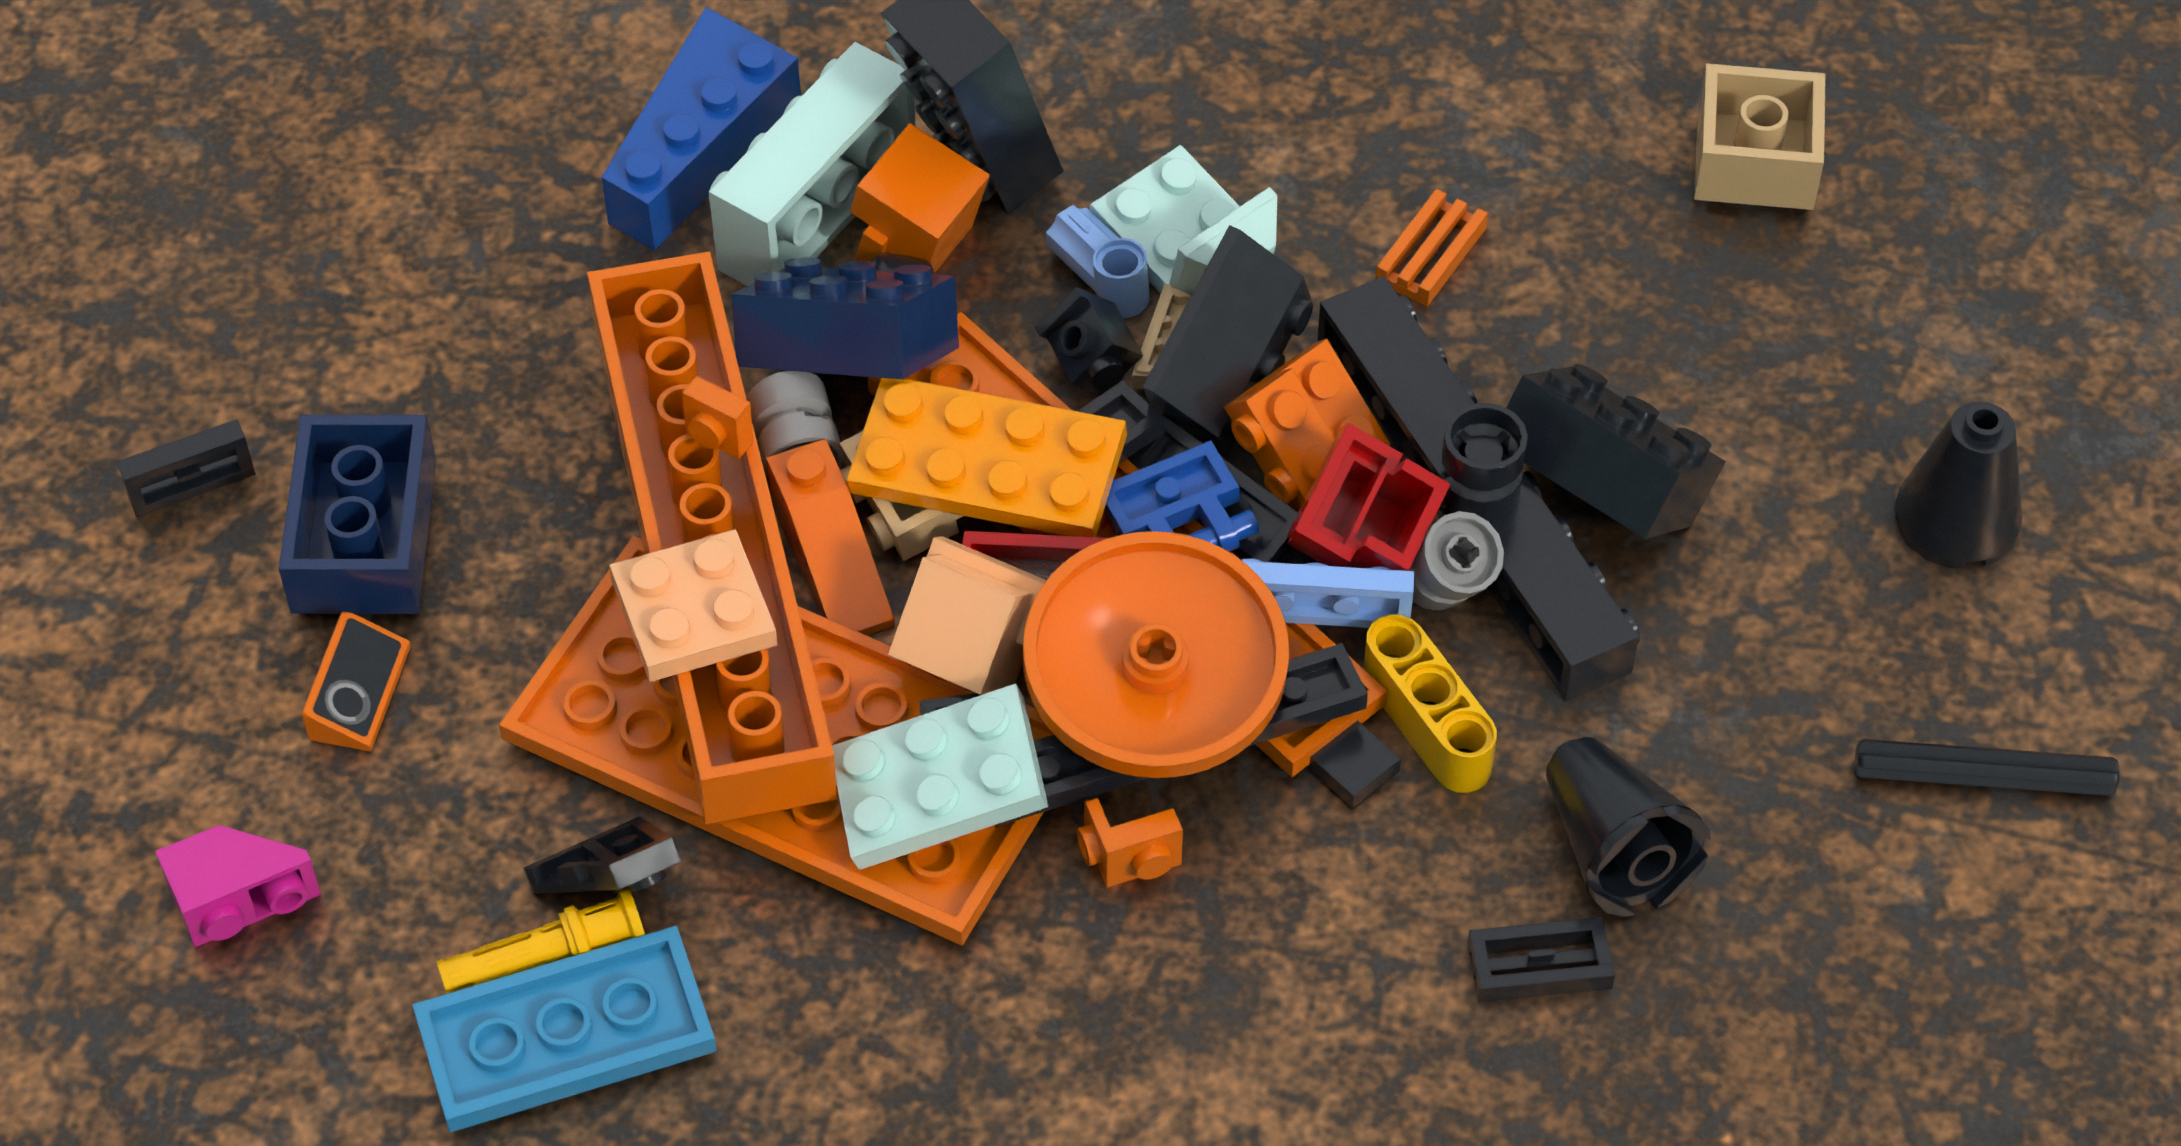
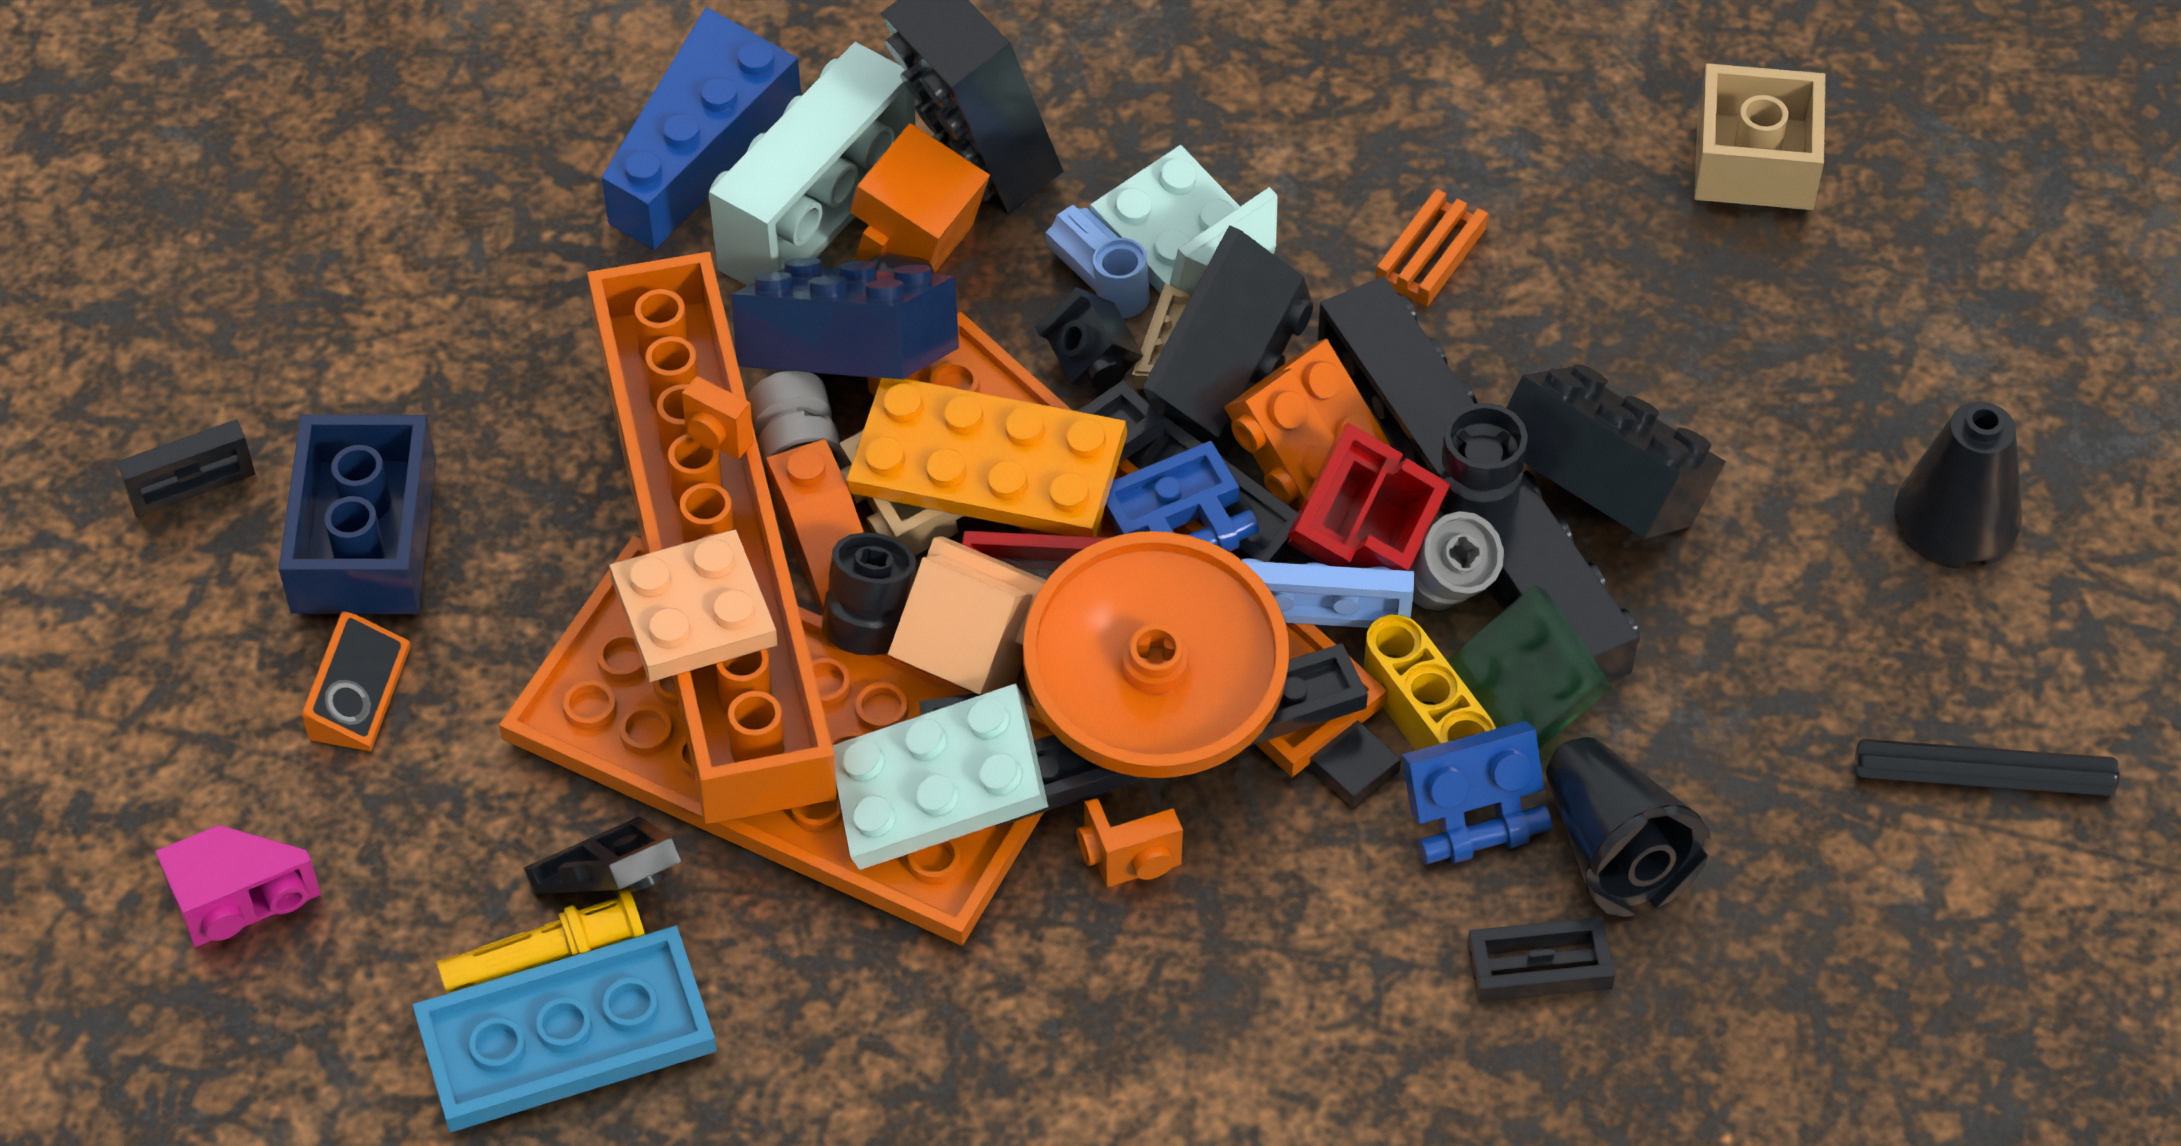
(867, 592): none -> black wheel
(1473, 774): none -> blue plate
(1530, 667): none -> clear green plate

